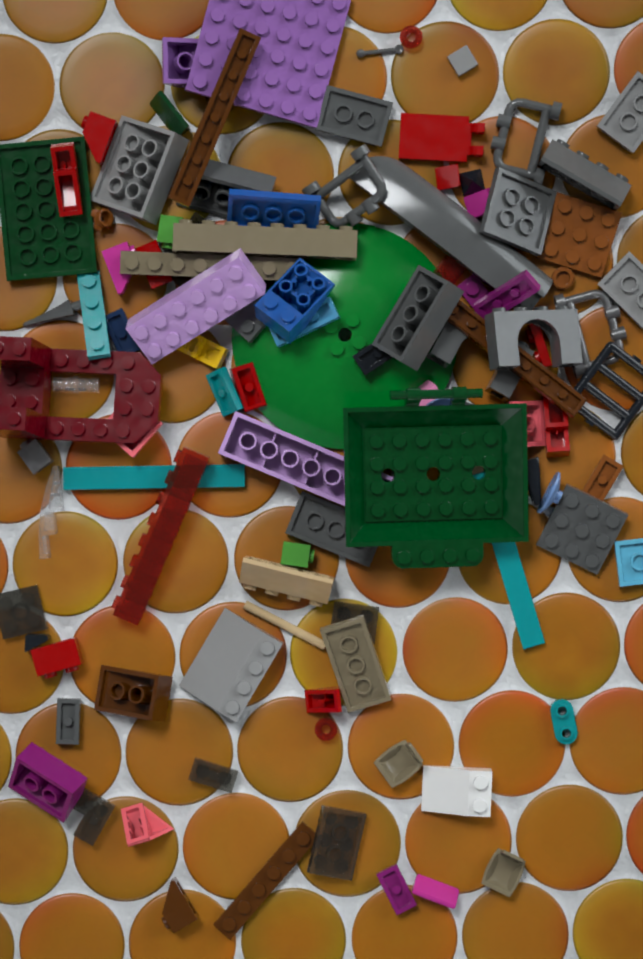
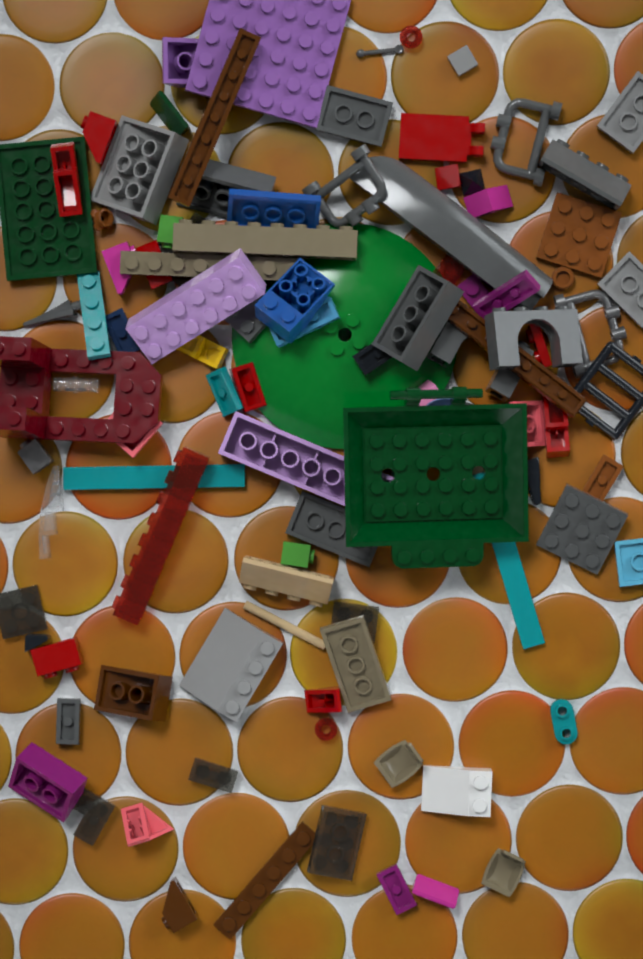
(518, 211): dark grey plate -> none
(552, 493): medium blue dish -> none

